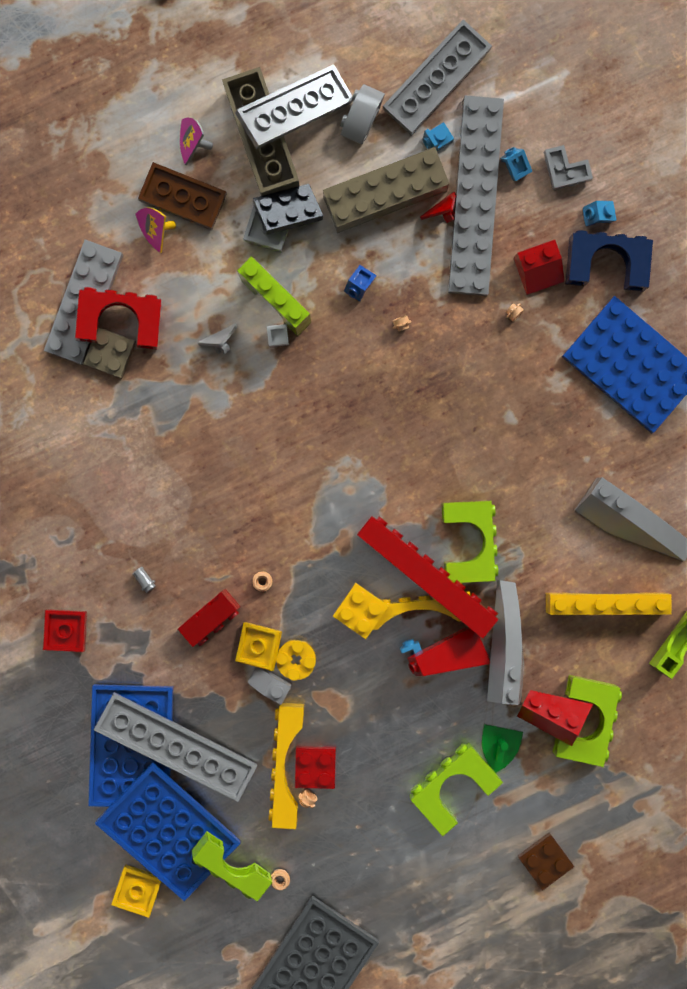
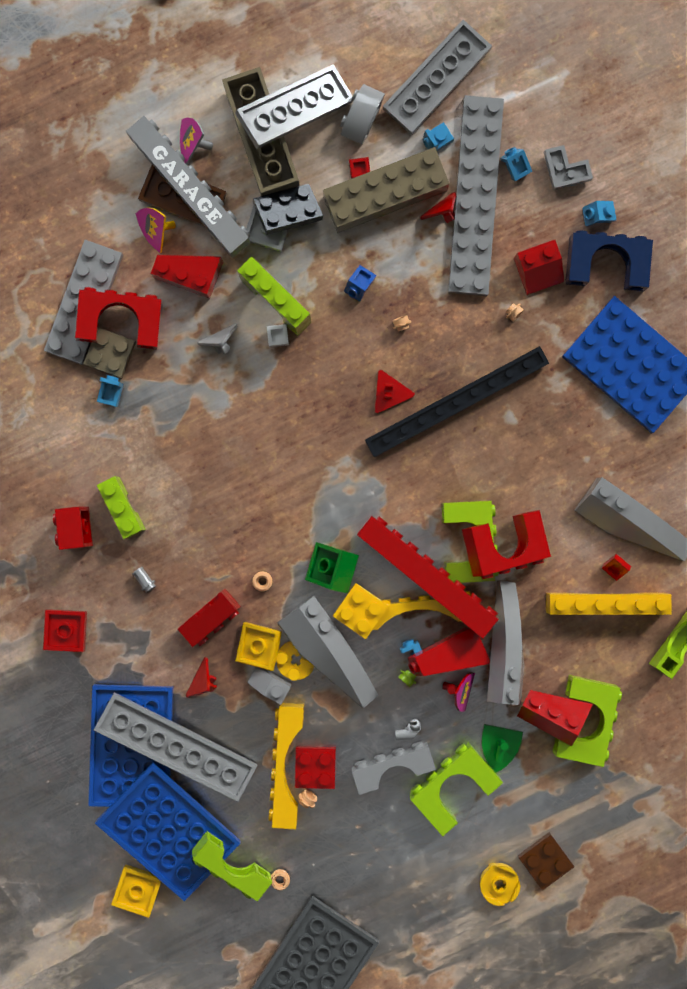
(73, 527): none -> red brick
(110, 391): none -> dark azure bracket
(120, 508): none -> lime arch
(188, 186): none -> light grey brick
(189, 273): none -> red wedge
(202, 681): none -> red piece
(325, 647): none -> light grey wedge
(331, 567): none -> green slope
(359, 166): none -> red tile
(369, 773): none -> light grey arch
(390, 392): none -> red piece
(407, 677): none -> lime plate
(410, 732): none -> light grey arm
(456, 401): none -> black plate
(461, 692): none -> shield
(485, 558): none -> red arch
(494, 873): none -> yellow plate
(616, 567): none -> red plate

